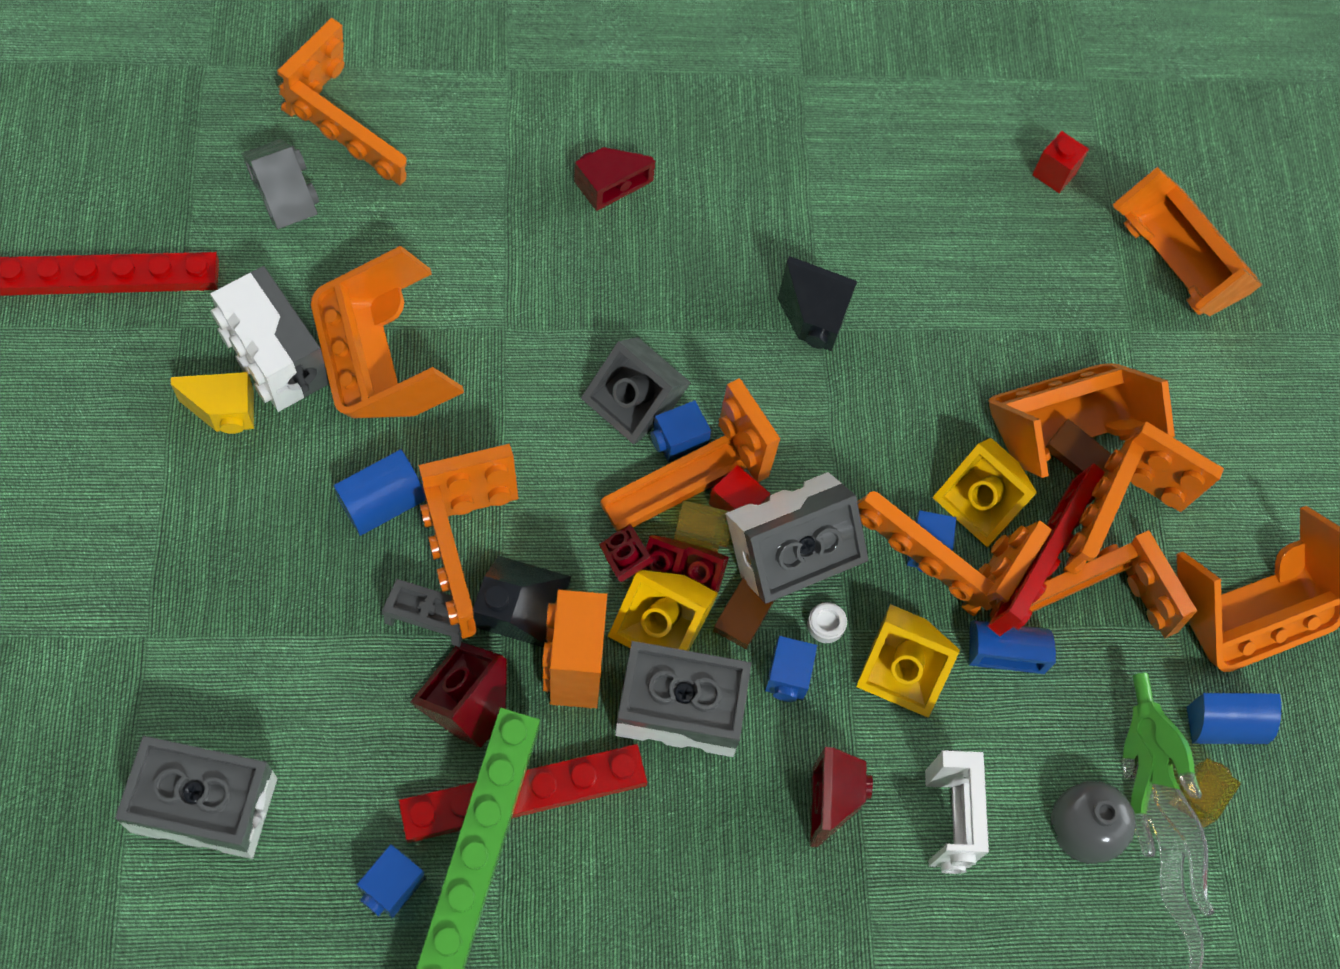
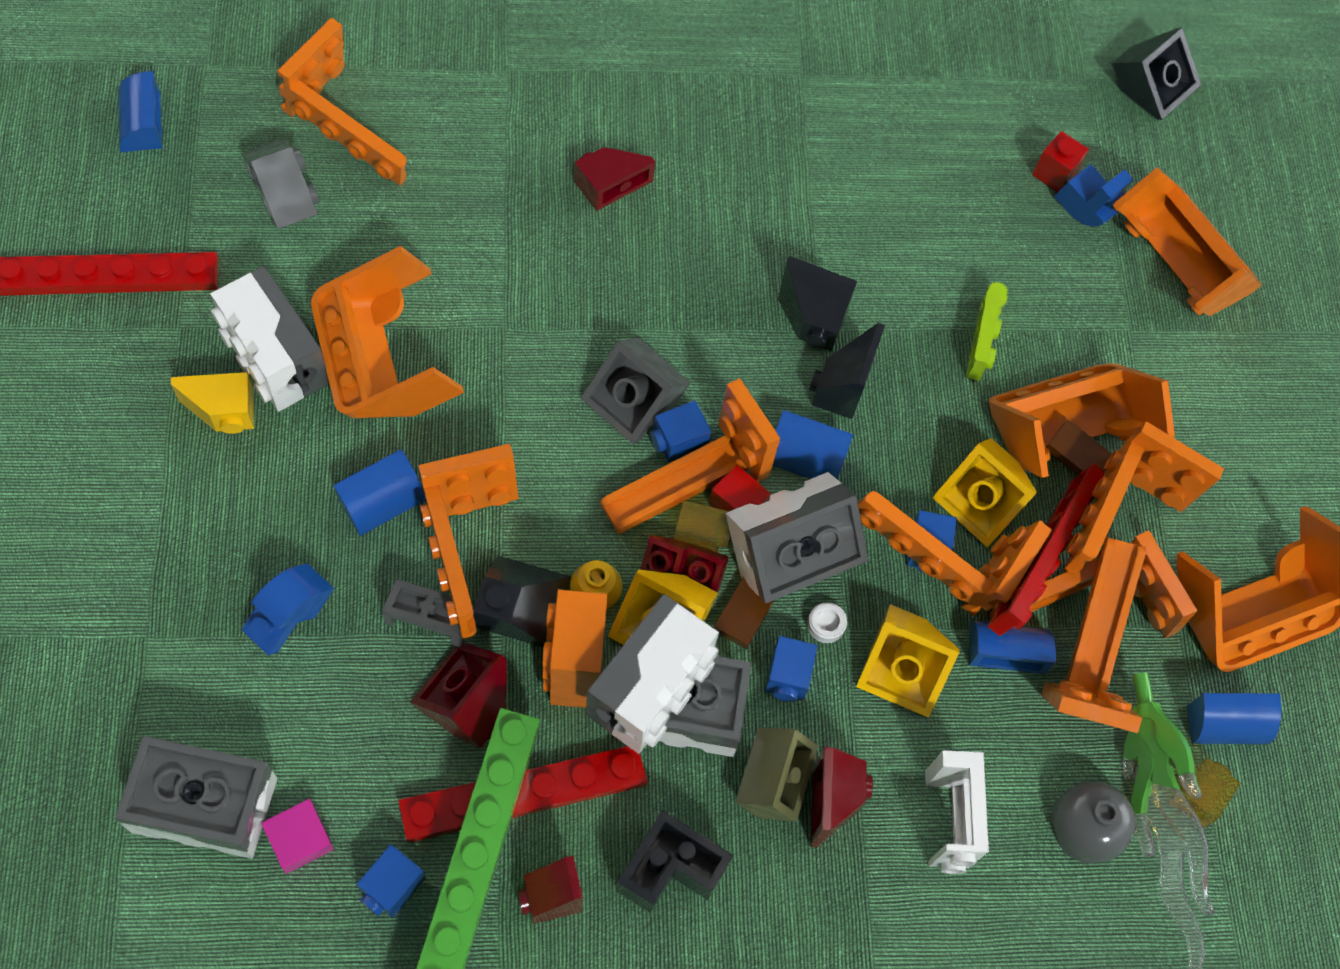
(139, 113): none -> blue brick
(283, 603): none -> blue brick
(297, 836): none -> dark pink piece
(552, 891): none -> dark red slope
(604, 580): none -> yellow cone
(625, 553): dark red slope -> none
(652, 675): none -> white piece
(669, 853): none -> black brick
(777, 774): none -> olive brick
(810, 446): none -> blue brick
(846, 374): none -> black slope
(986, 330): none -> lime hinge
(1091, 198): none -> blue brick
(1098, 642): none -> orange bracket
(1158, 73): none -> black slope

